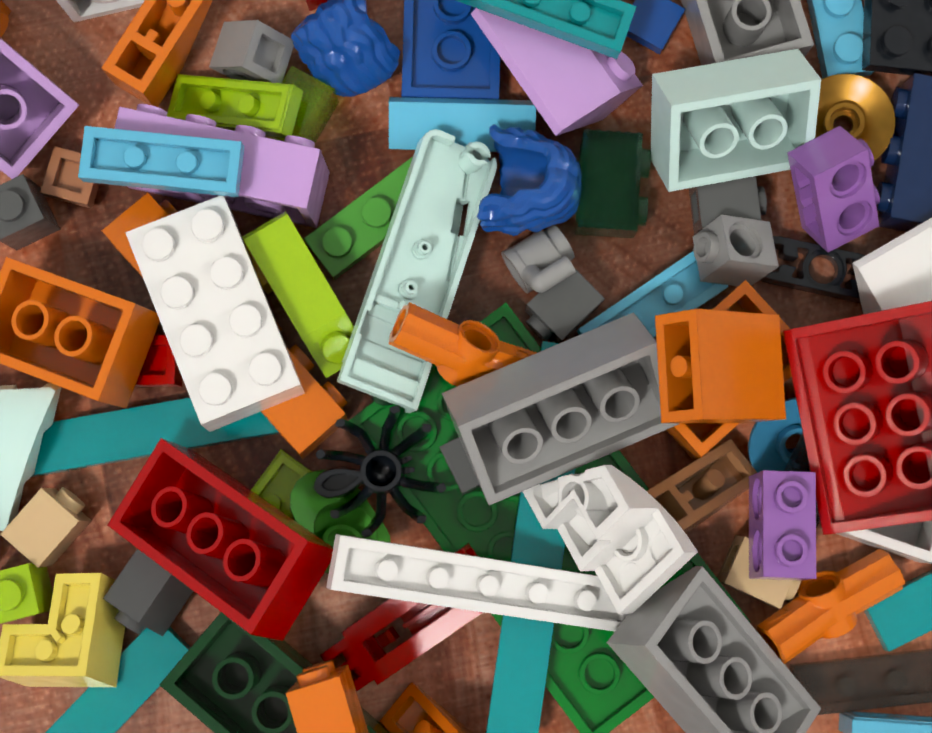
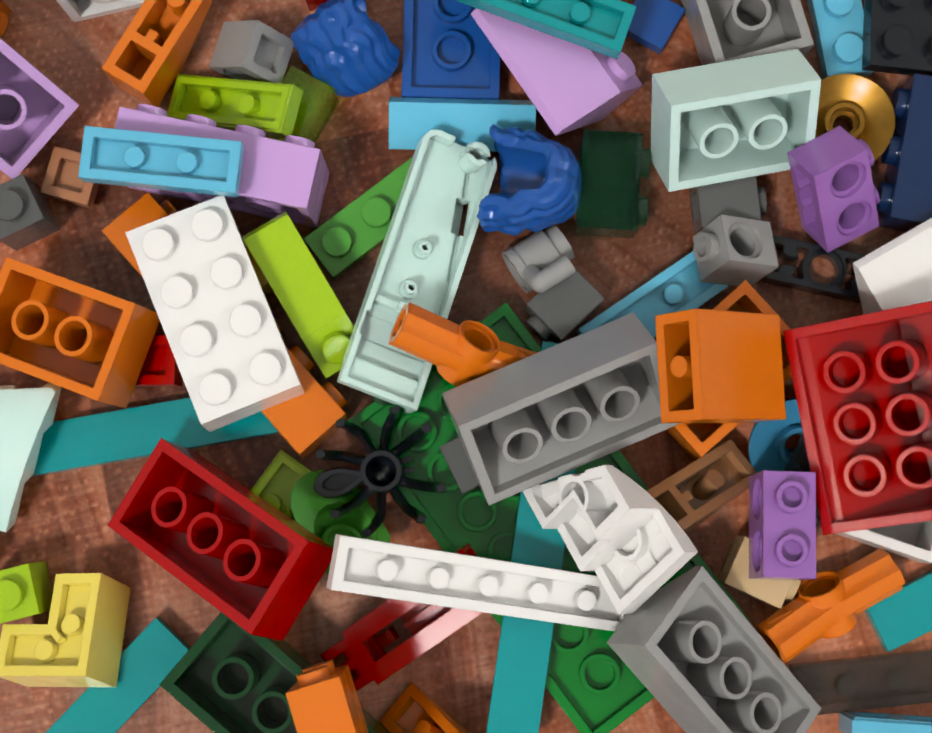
(47, 525): tan brick -> none
(147, 595): dark grey brick -> none

